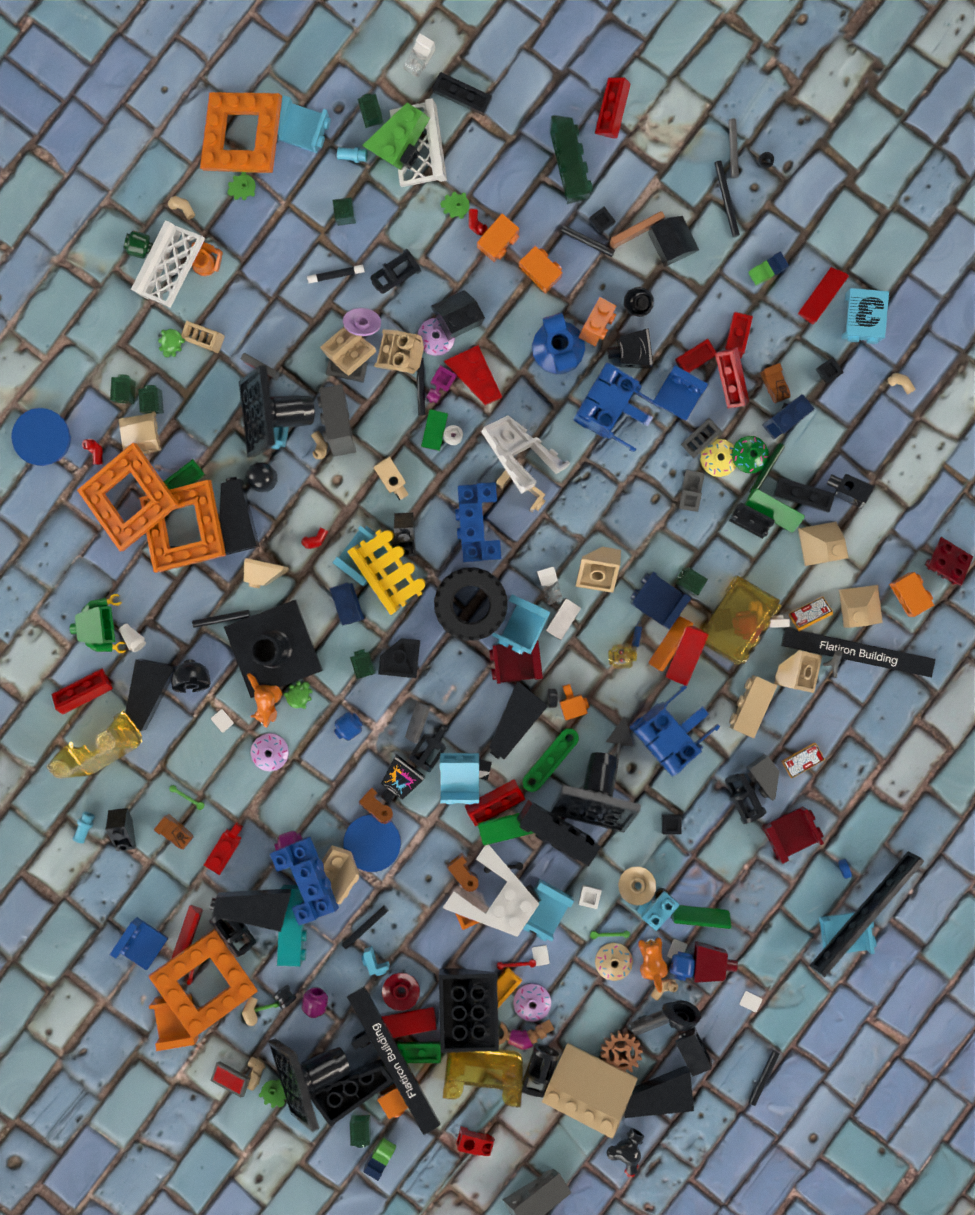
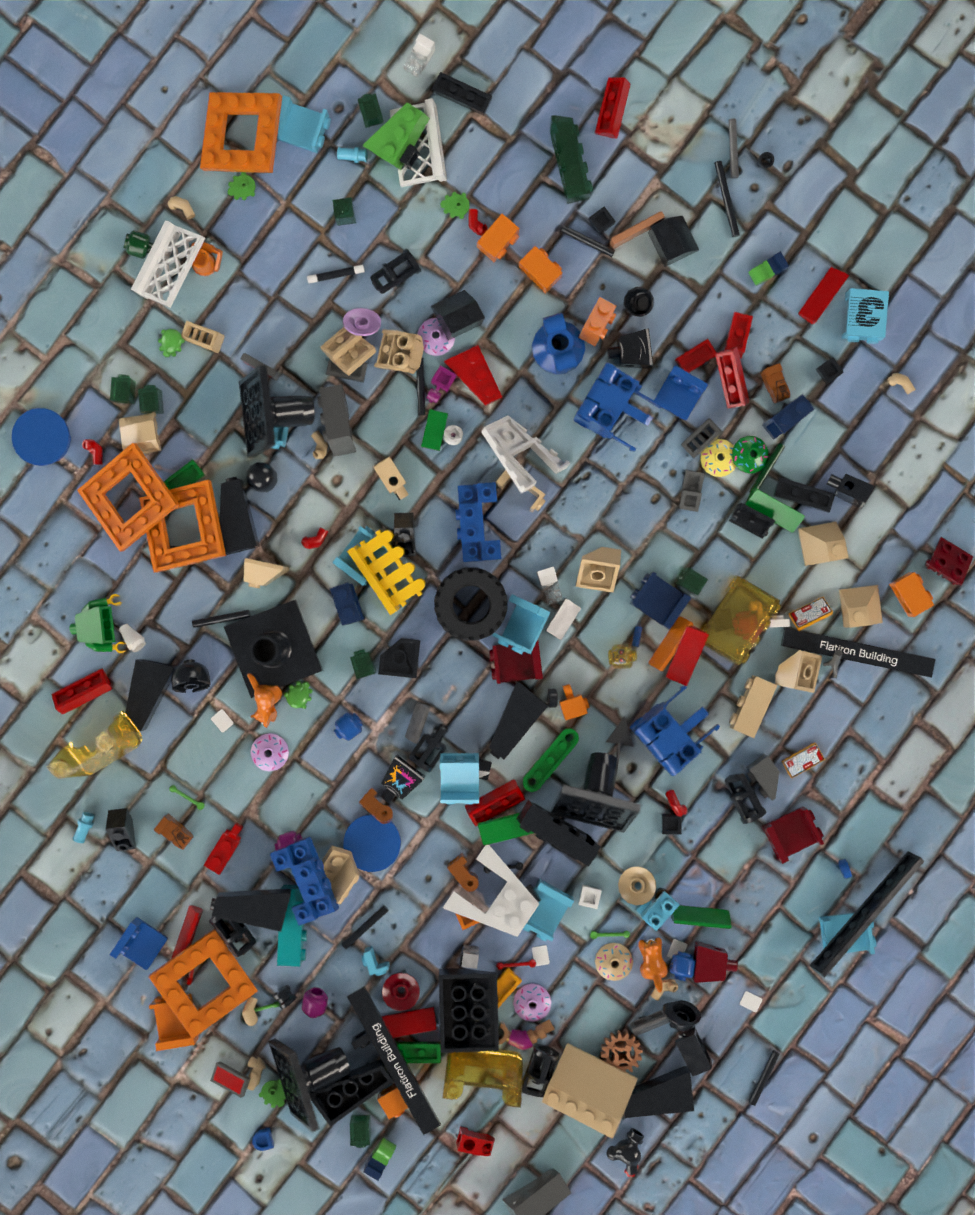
(263, 1140): none -> blue tile
(469, 956): none -> flat silver piece
(678, 809): none -> red arm

